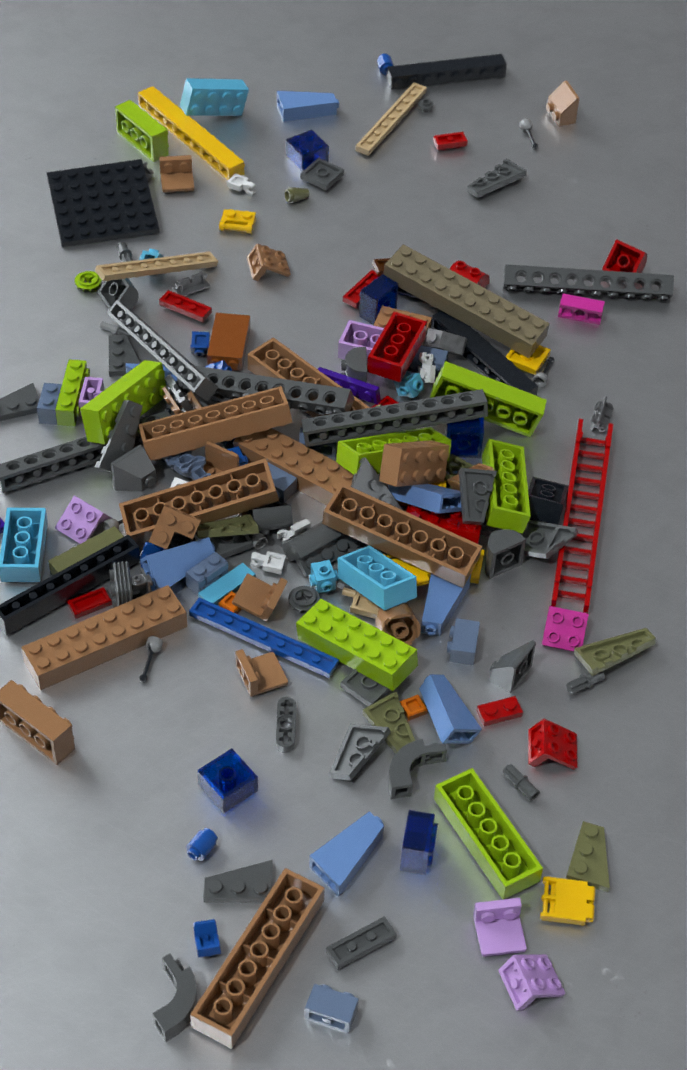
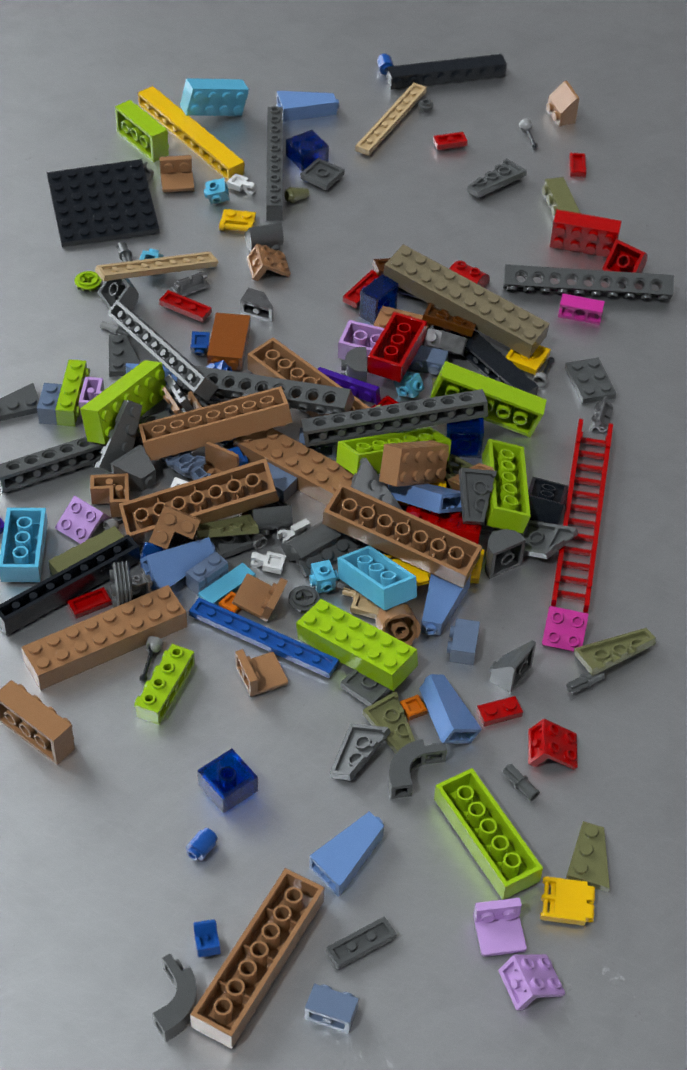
(110, 489): none -> medium nougat brick
(164, 684): none -> lime brick
(217, 191): none -> medium azure brick
(241, 885): dark grey wing -> none
(256, 305): none -> flat silver slope
(268, 235): none -> dark grey brick
(274, 186): none -> dark grey brick
(281, 717): dark grey beam -> none
(418, 842): clear blue brick -> none
(427, 370): white plate -> none
(443, 319): none -> reddish brown wing
(559, 195): none -> olive brick
(577, 164): none -> red tile
(584, 233): none -> red brick
(590, 380): none -> dark grey plate

